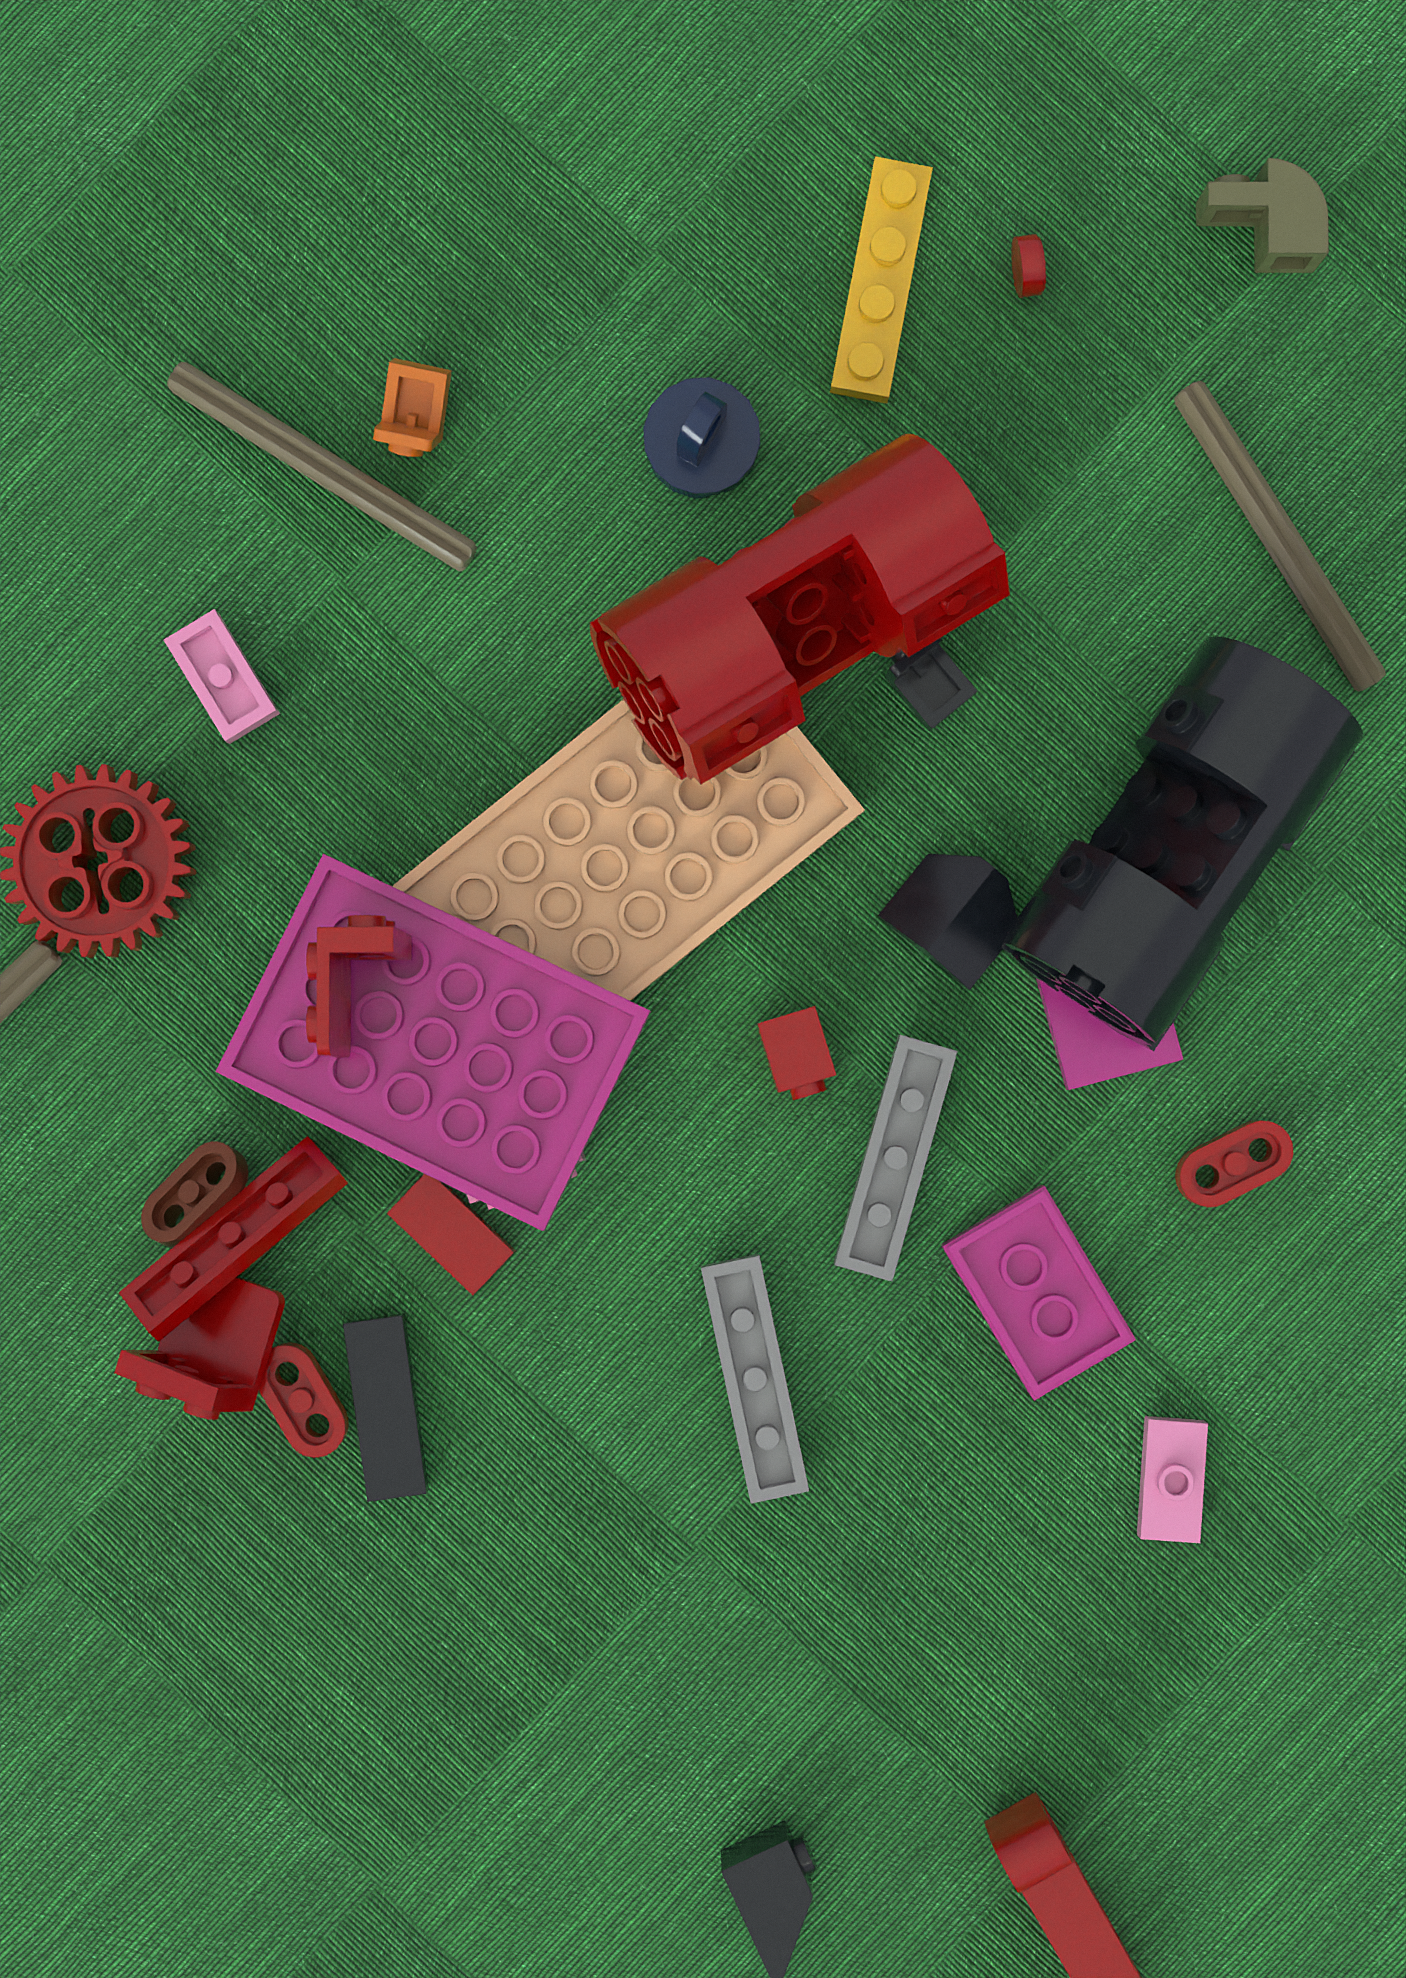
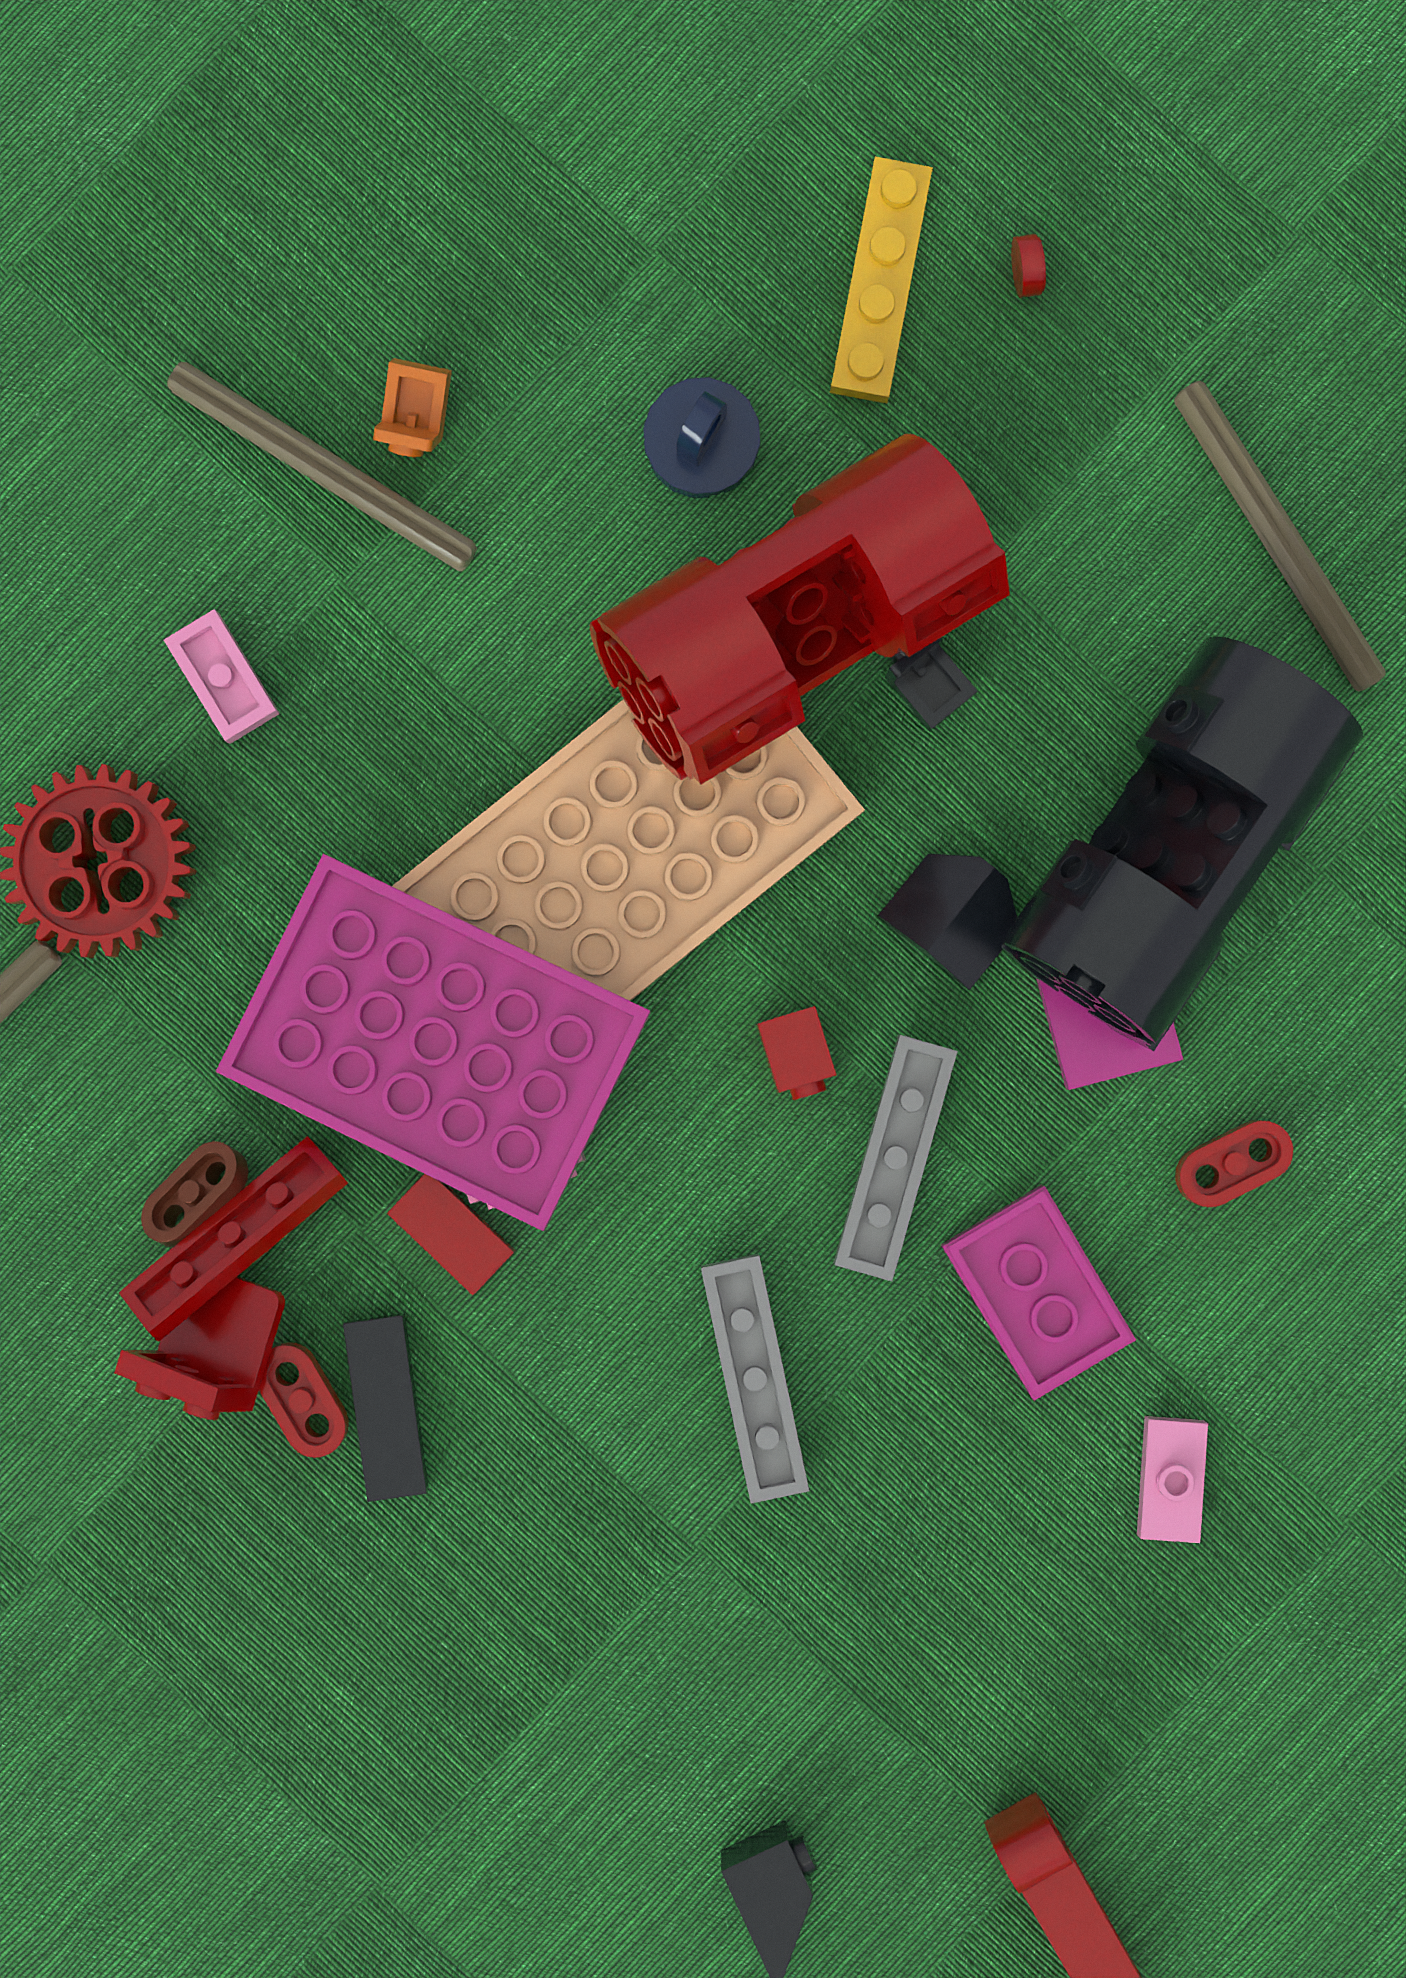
(330, 964): red bracket -> none
(1283, 209): olive brick -> none

